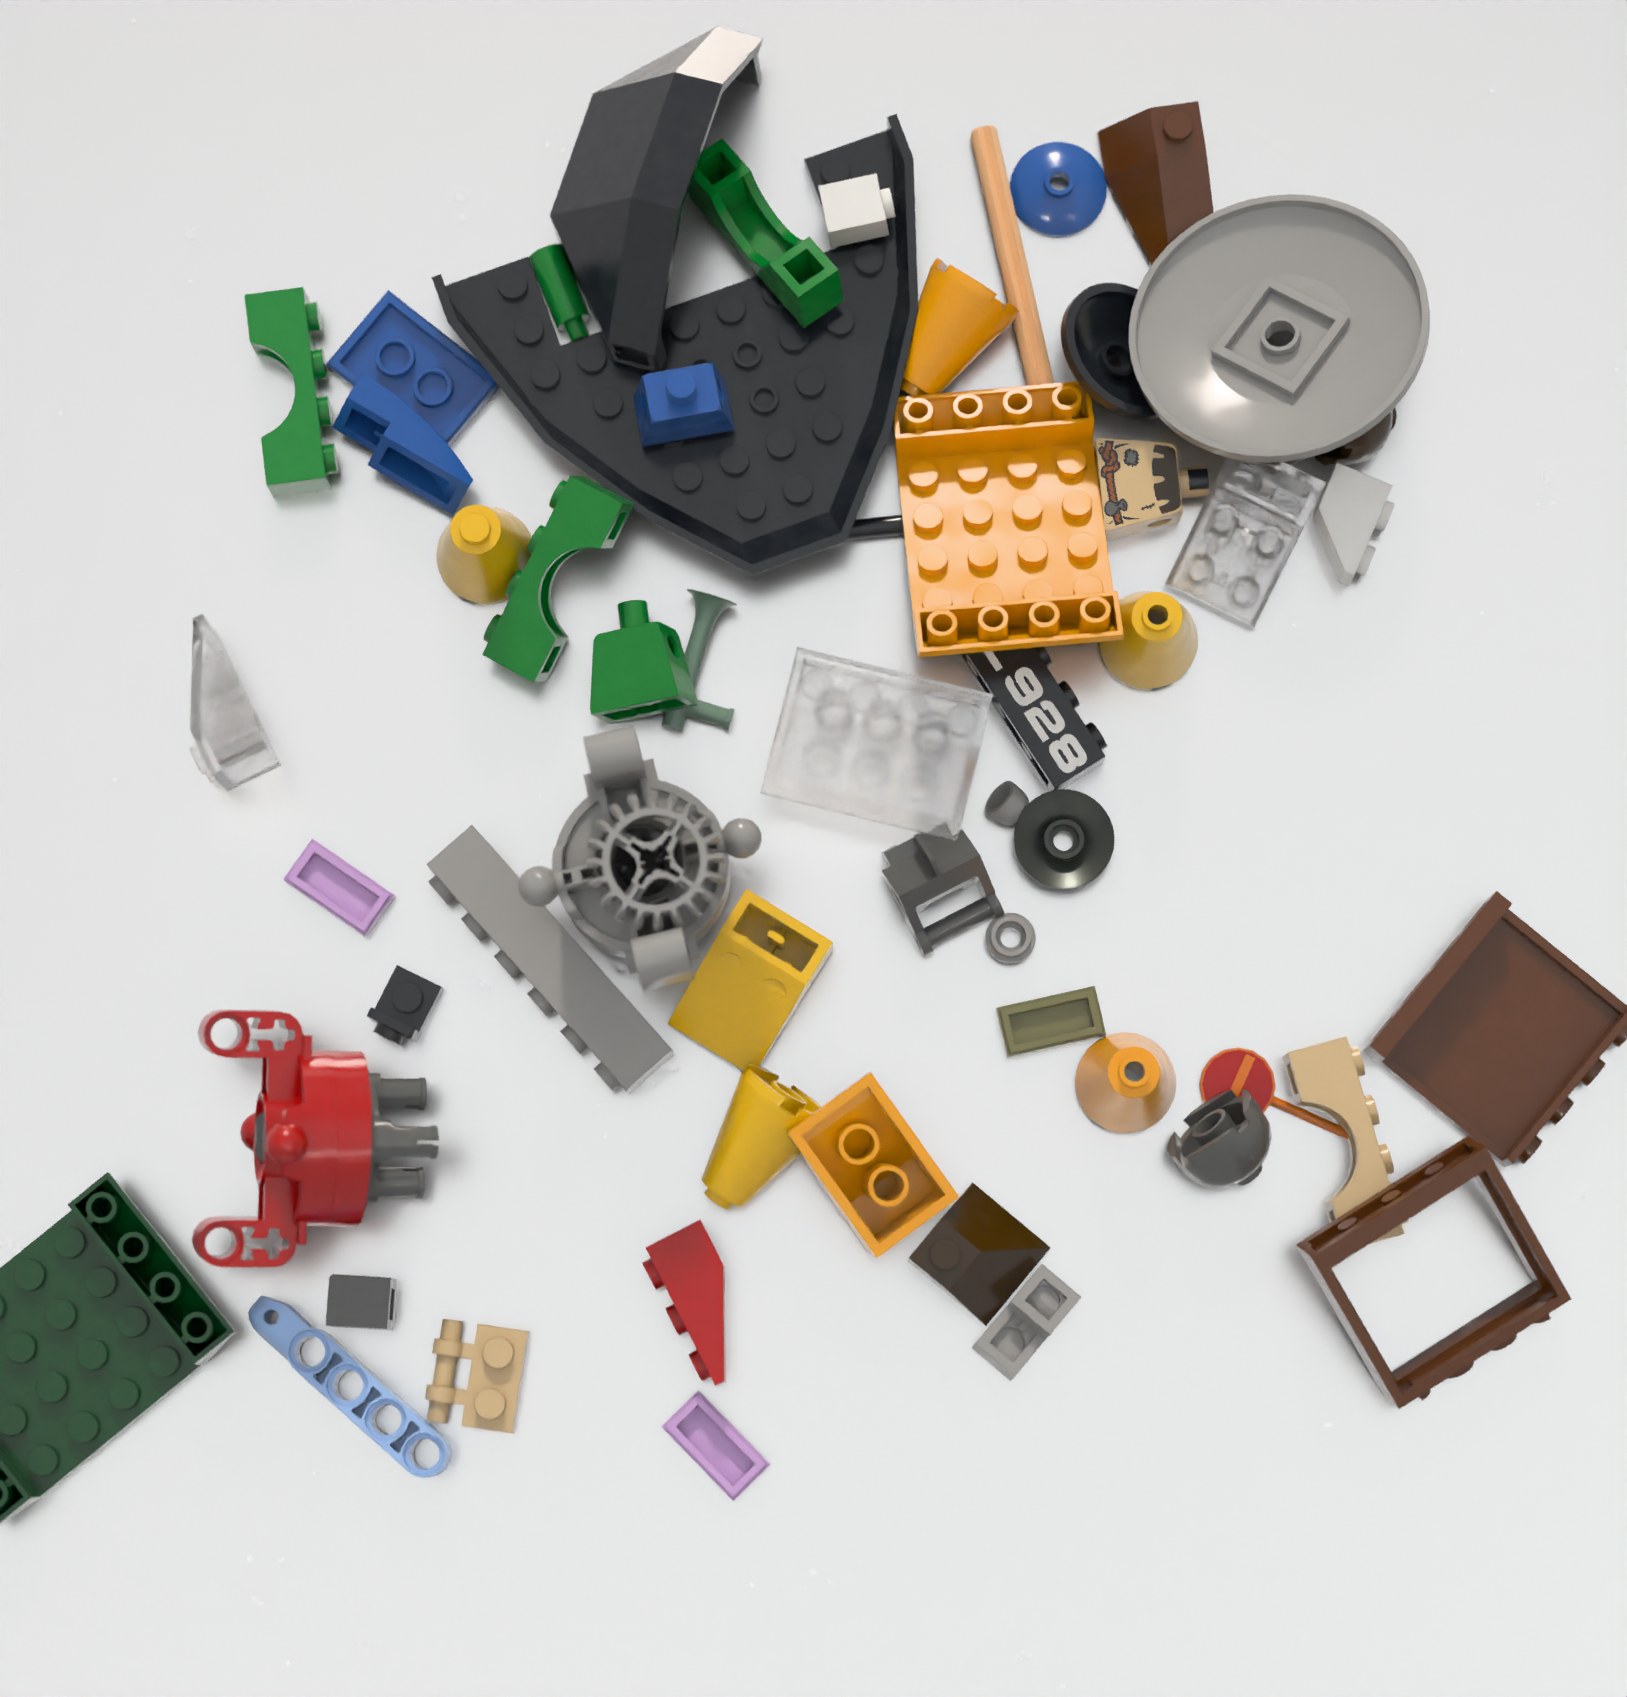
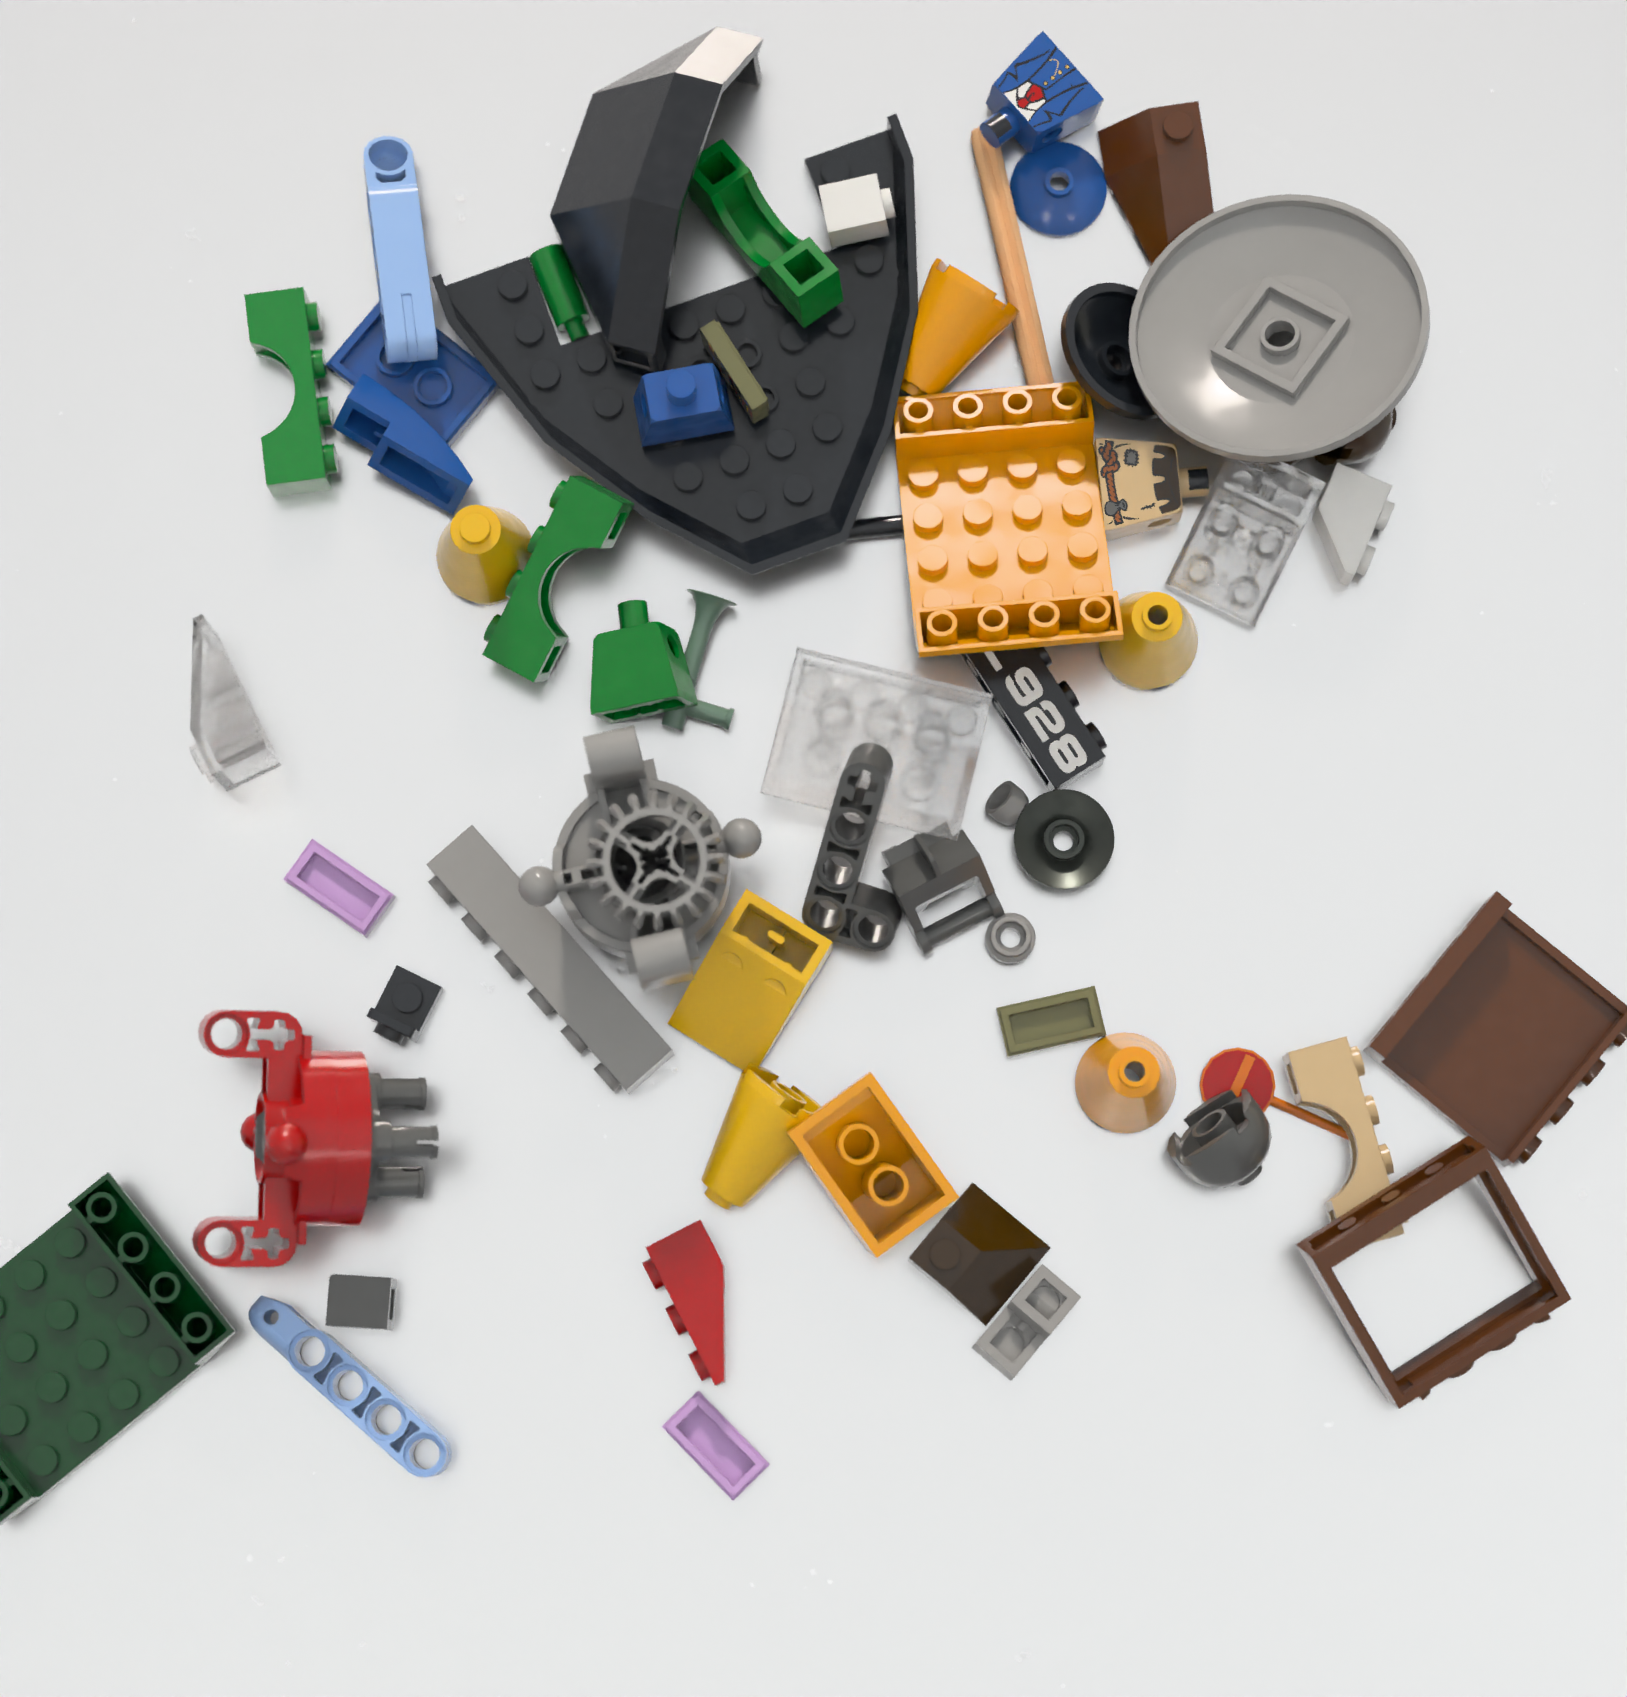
(399, 251): none -> light blue piece
(493, 1377): tan plate -> none
(735, 371): none -> olive tile
(852, 843): none -> dark grey beam
(1039, 99): none -> blue torso

